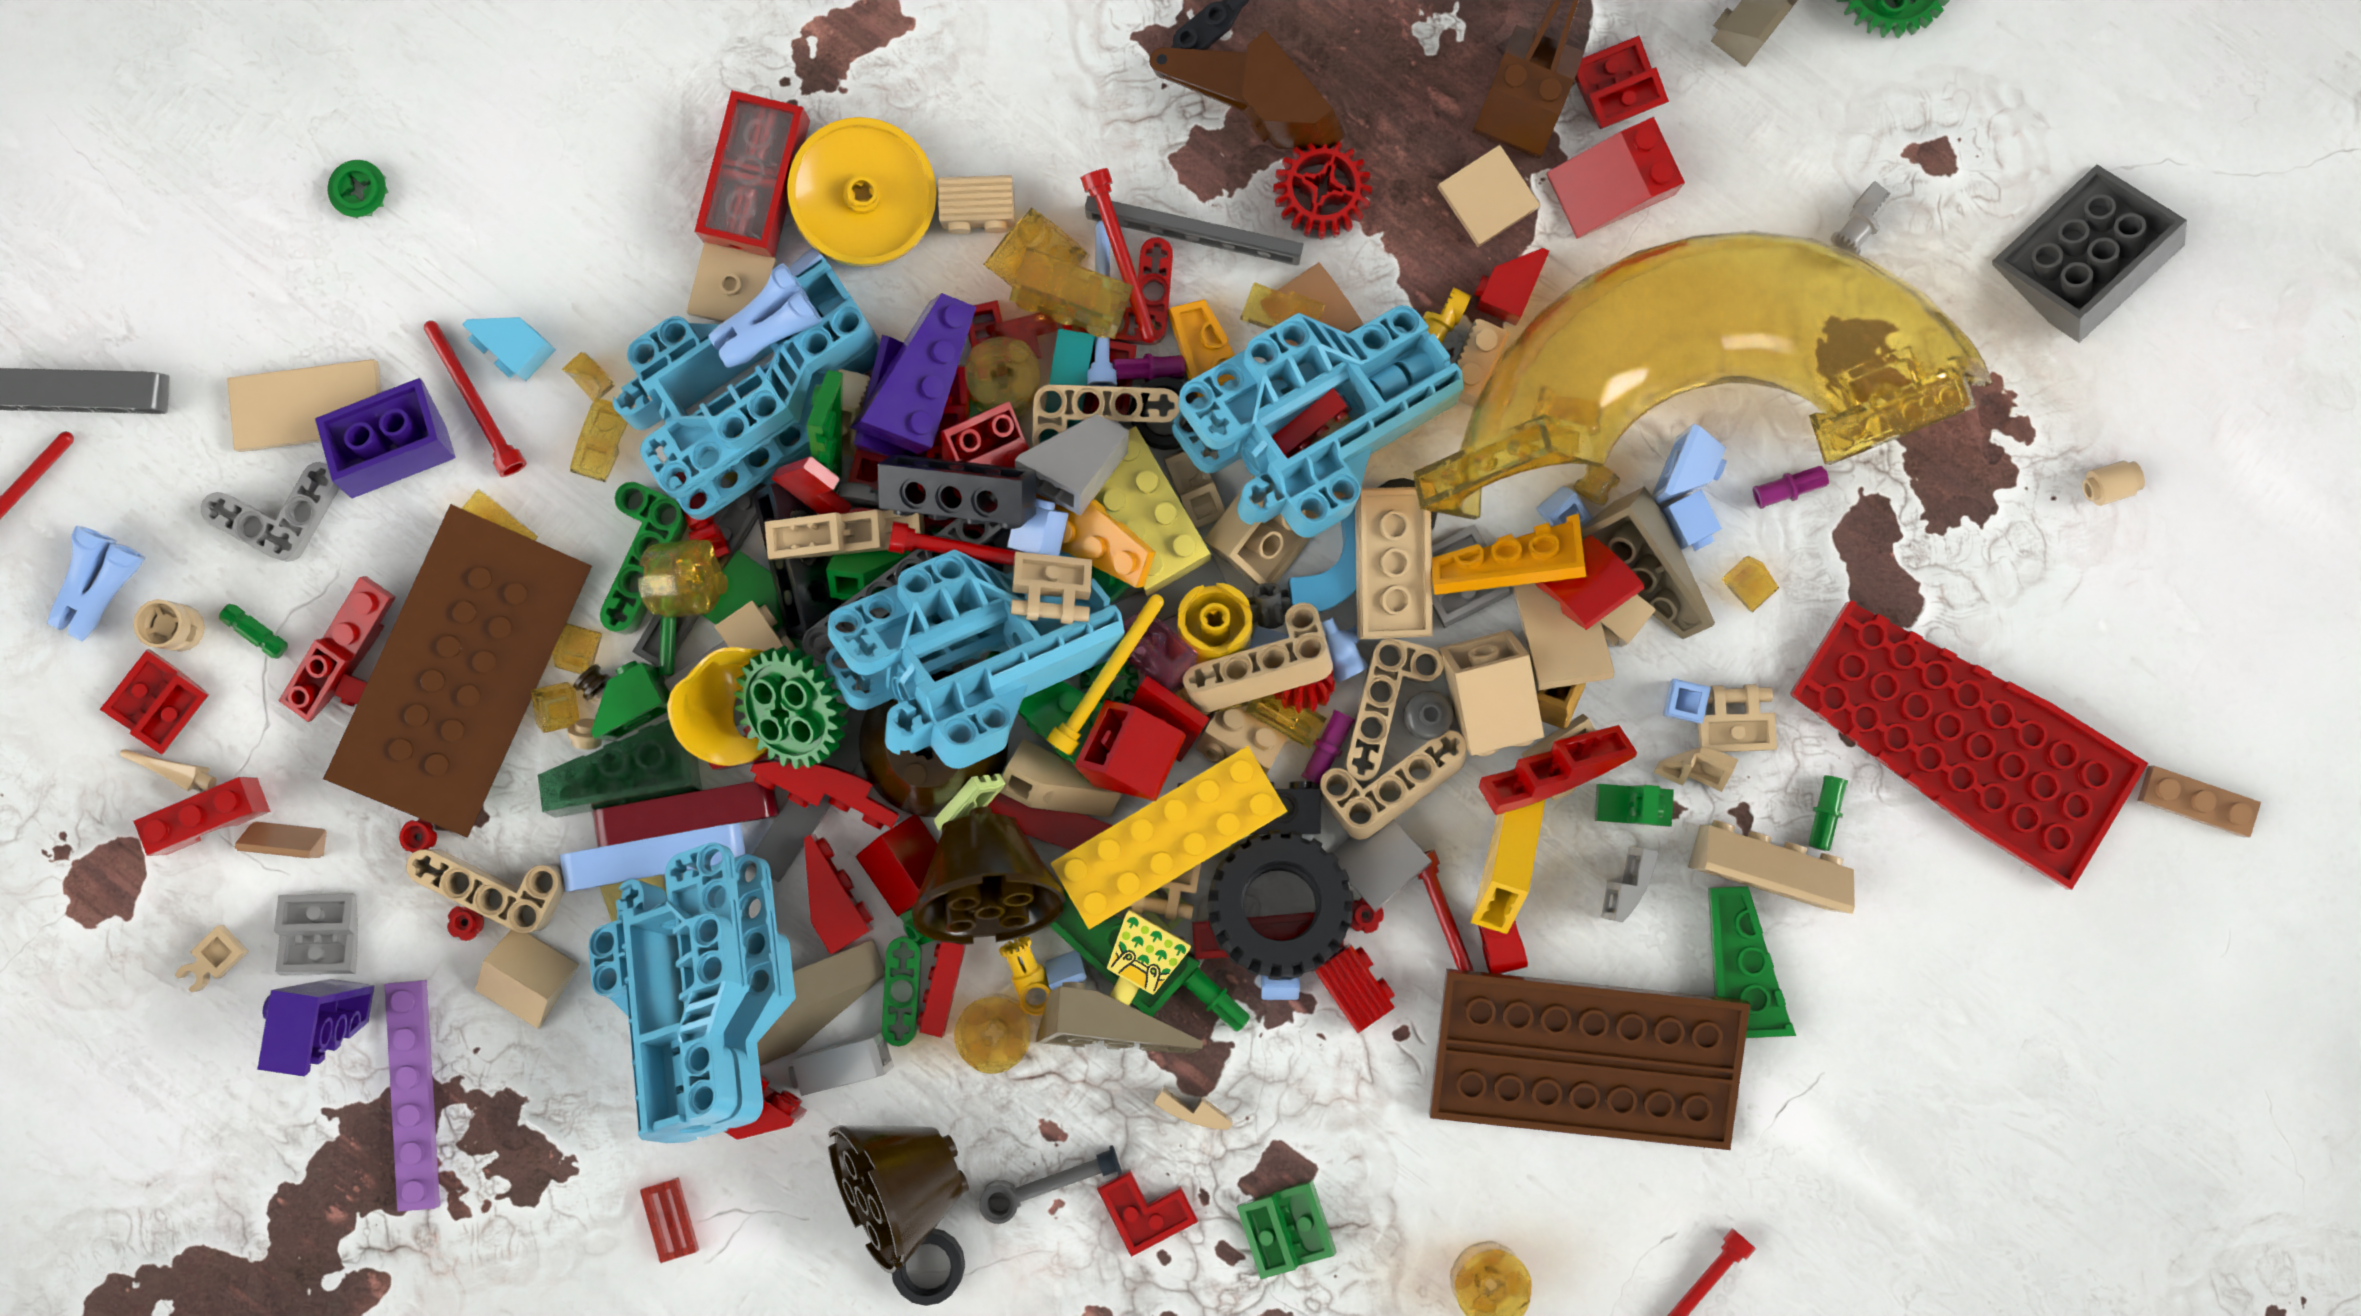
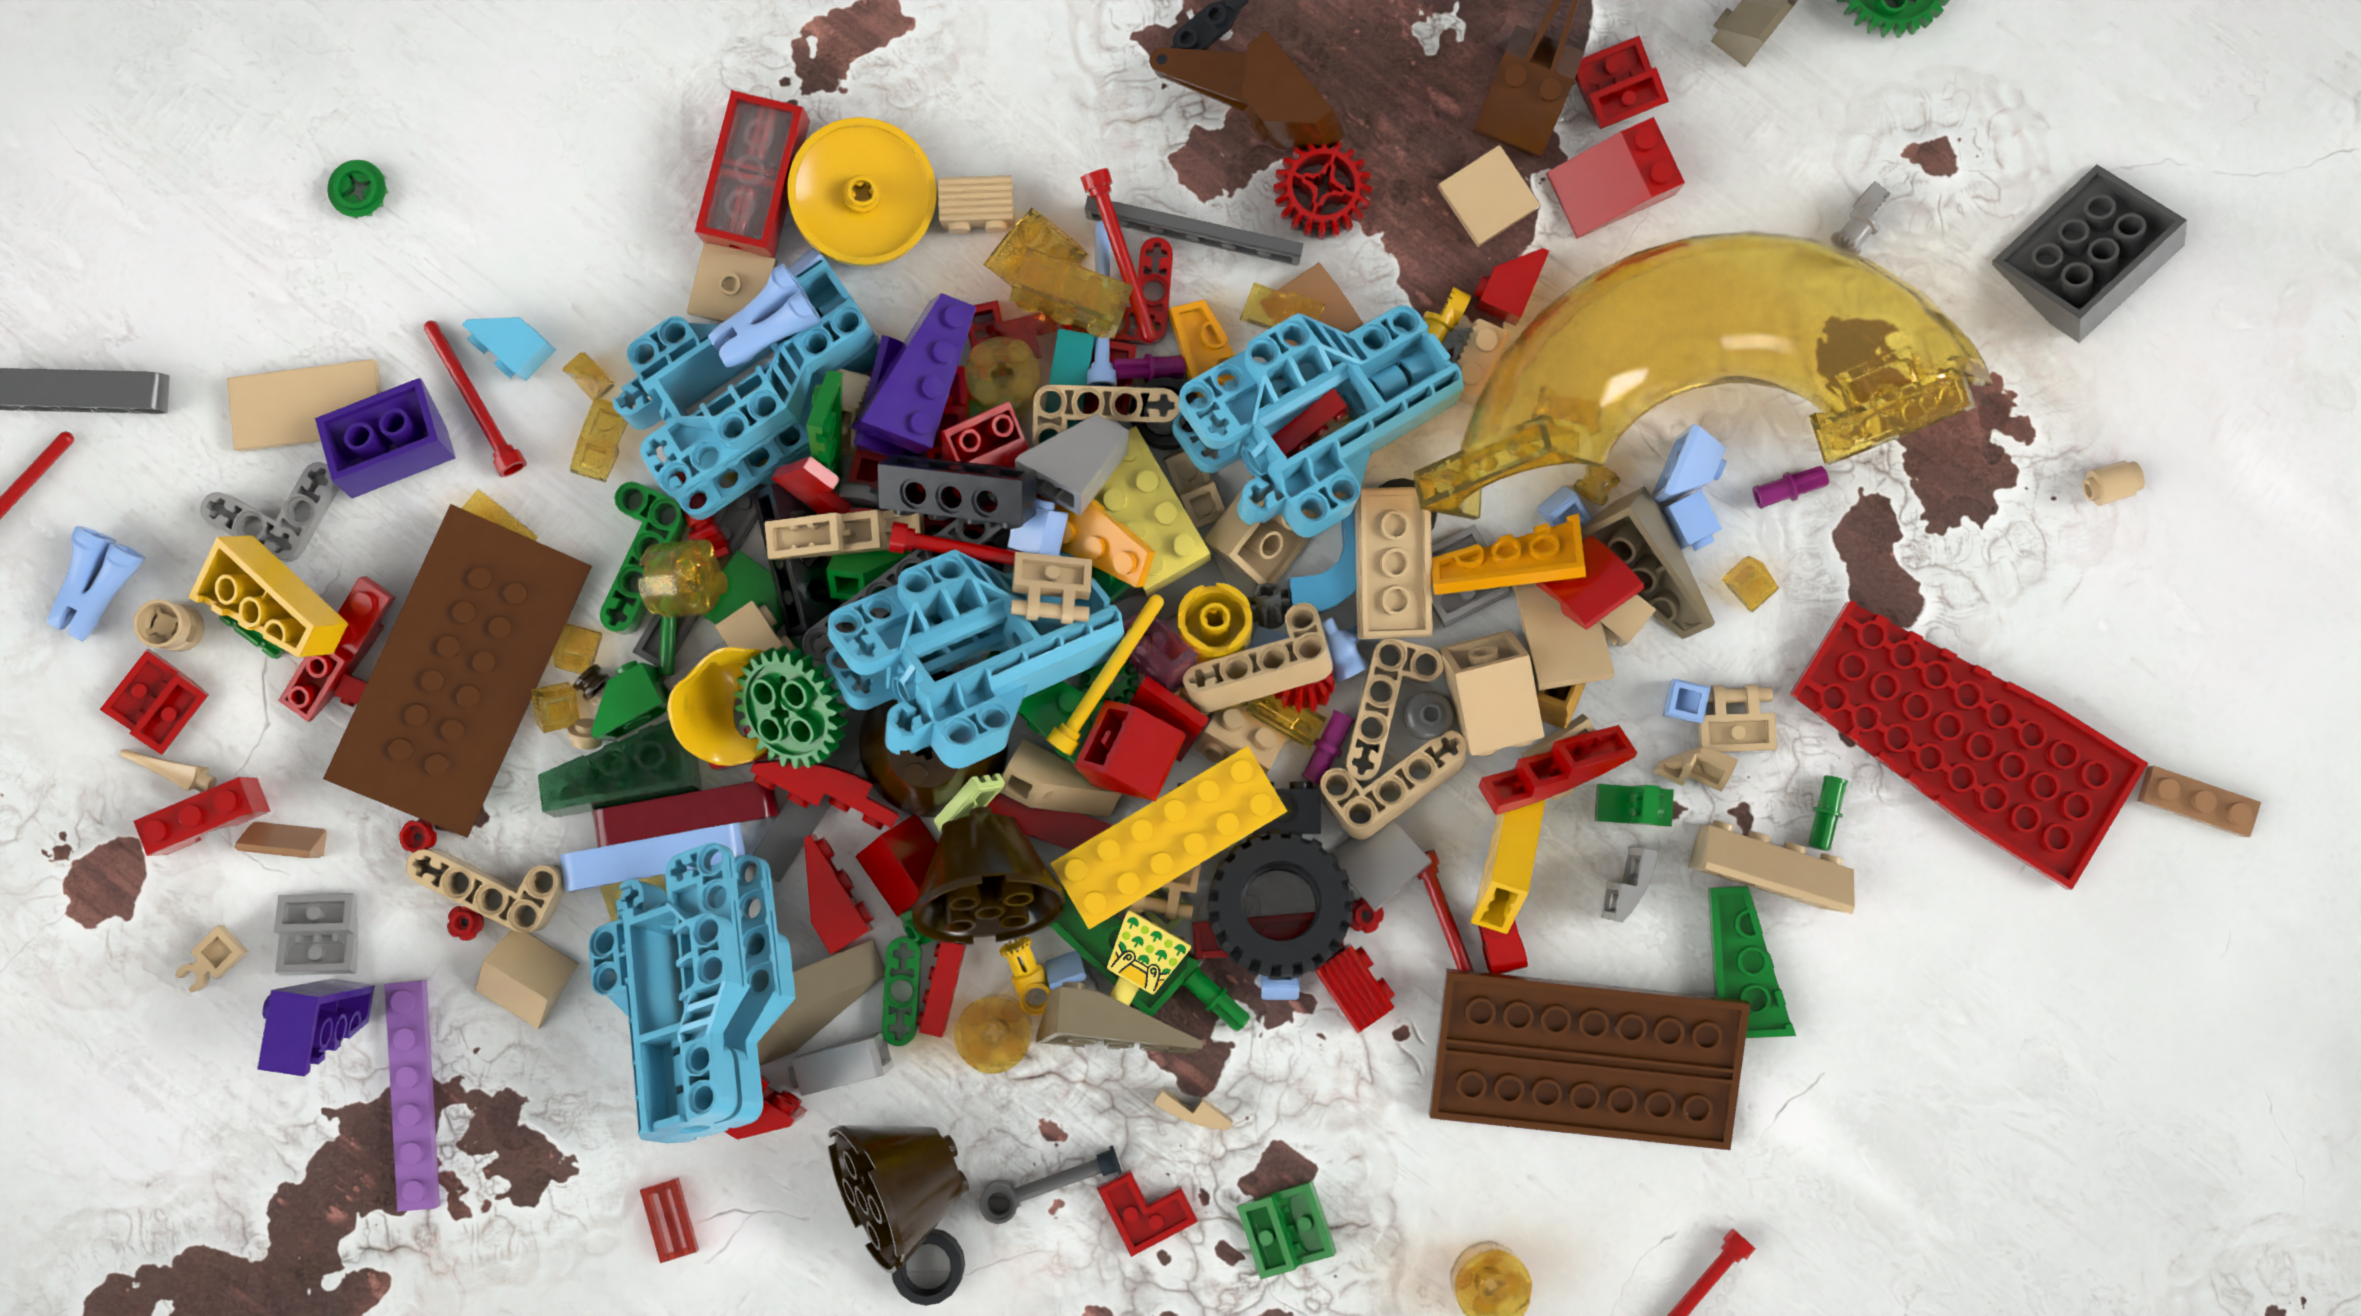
(266, 597): none -> yellow wedge

